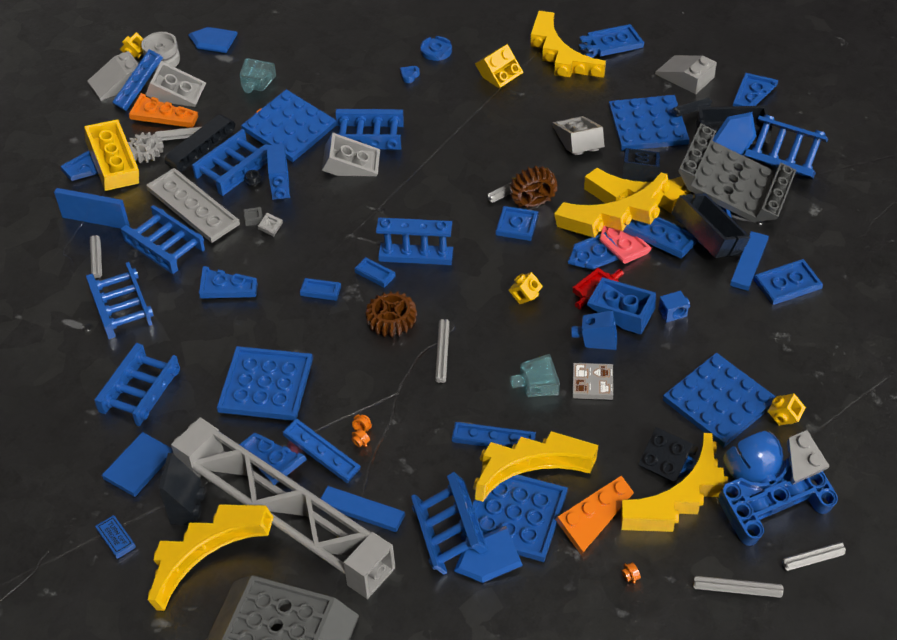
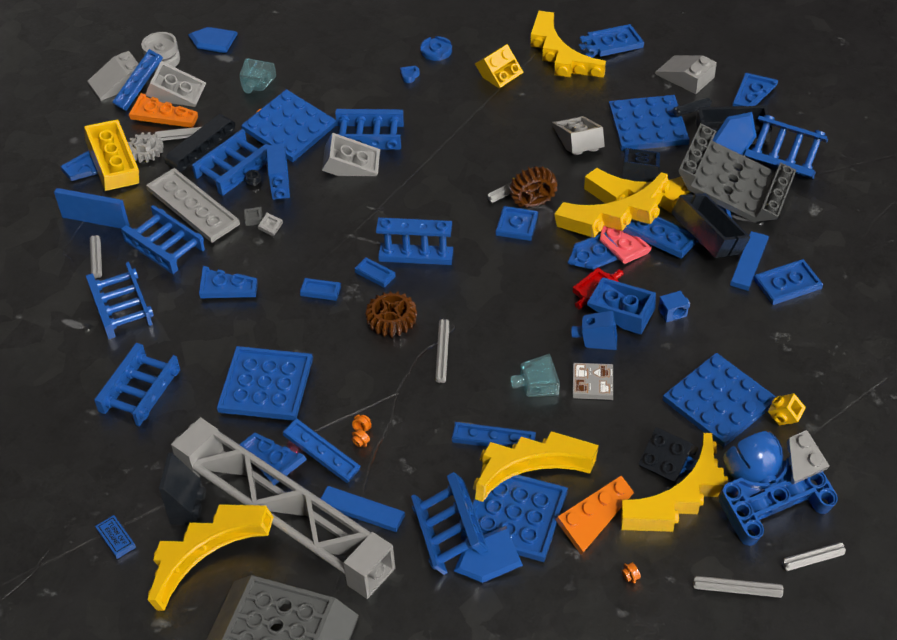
(133, 45): yellow brick -> none
(137, 464): blue tile -> none
(525, 288): yellow brick -> none

